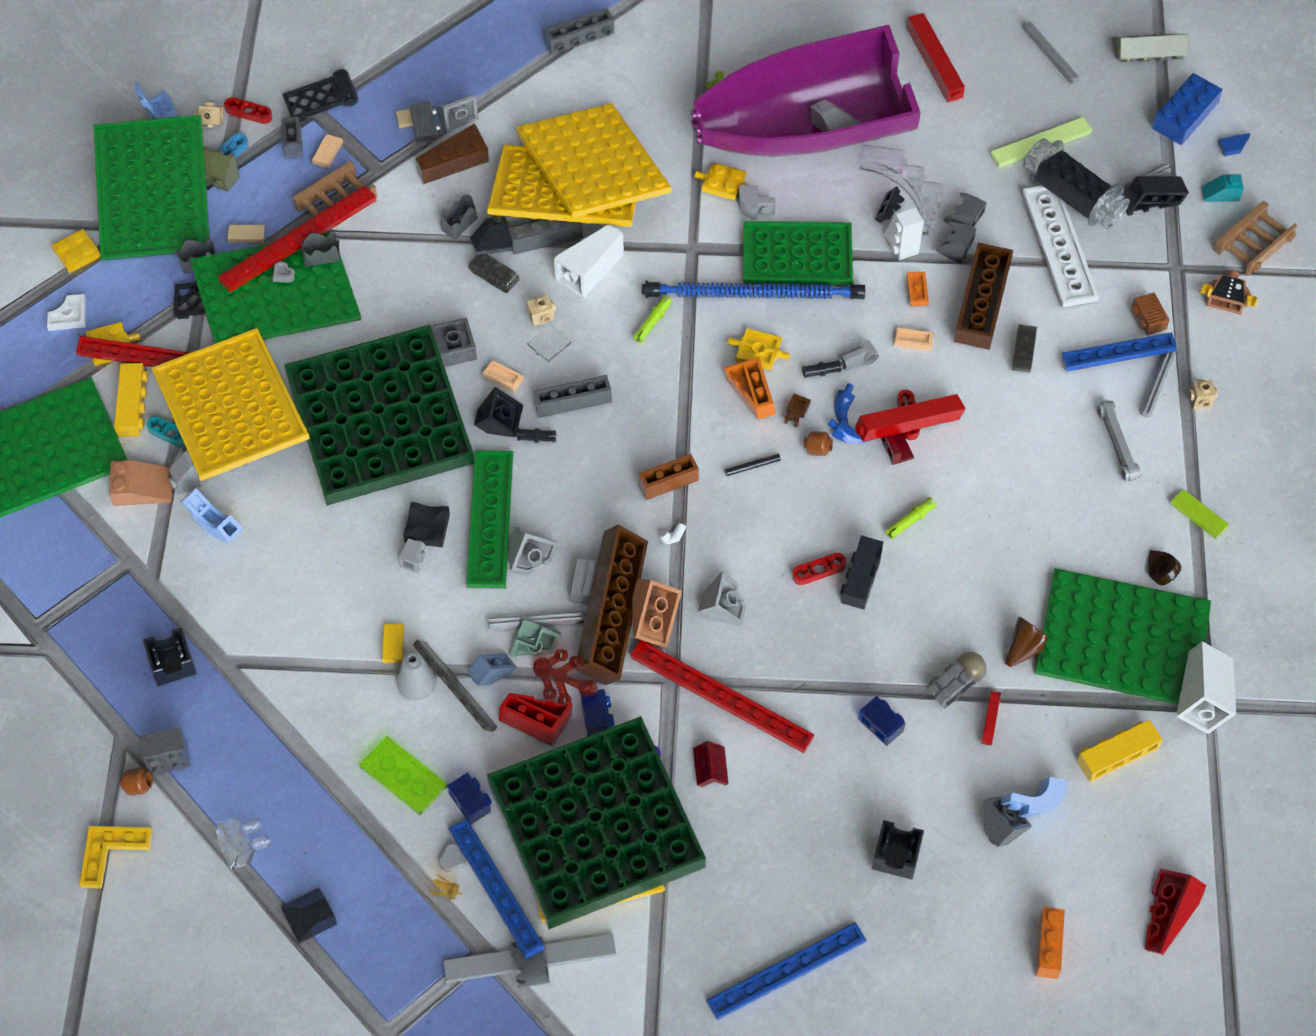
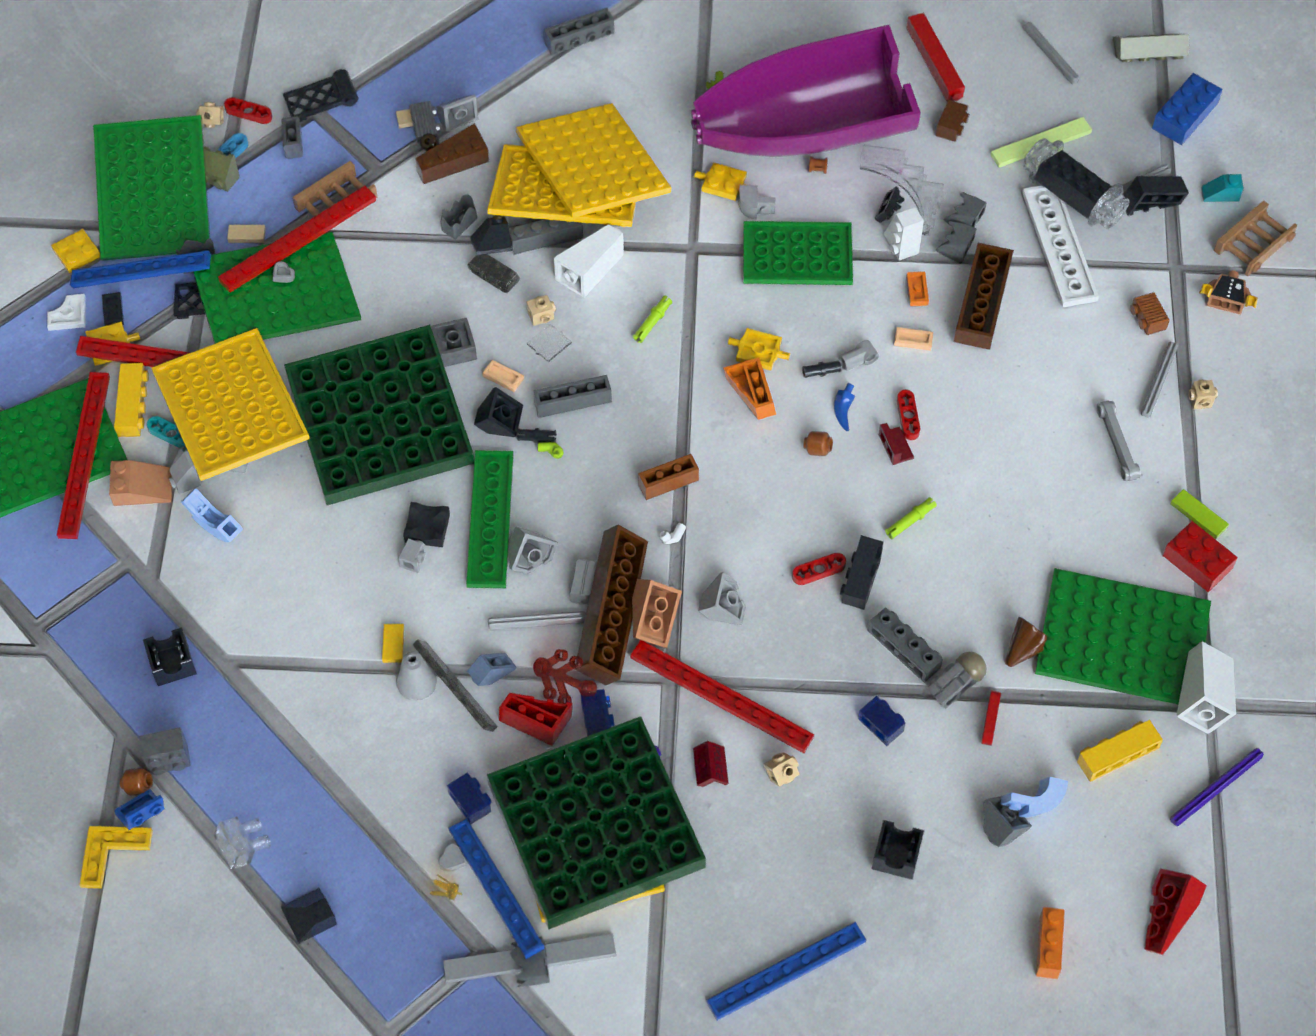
(83, 456): none -> red plate
(112, 308): none -> black plate
(140, 269): none -> blue tile
(140, 809): none -> blue bracket
(157, 107): light blue bracket -> none
(317, 245): dark grey piece -> none
(327, 151): light nougat tile -> none
(403, 775): clear neon green tile -> none
(429, 141): none -> dark brown piece
(534, 639): sand green slope -> none
(552, 448): none -> lime arm
(655, 289): blue hose -> none
(753, 464): black bar -> none
(782, 768): none -> tan brick
(797, 408): reddish brown plate -> none
(818, 165): none -> dark orange bush
(830, 116): light grey slope -> none
(845, 432): blue bar -> none
(905, 644): none -> dark grey brick
(909, 417): red brick -> none
(952, 121): none -> reddish brown brick
(1024, 348): clear smoke beam -> none
(1119, 351): blue plate -> none
(1163, 567): dark brown piece -> none
(1200, 556): none -> red brick
(1216, 787): none -> dark purple axle
(1233, 144): blue tile -> none

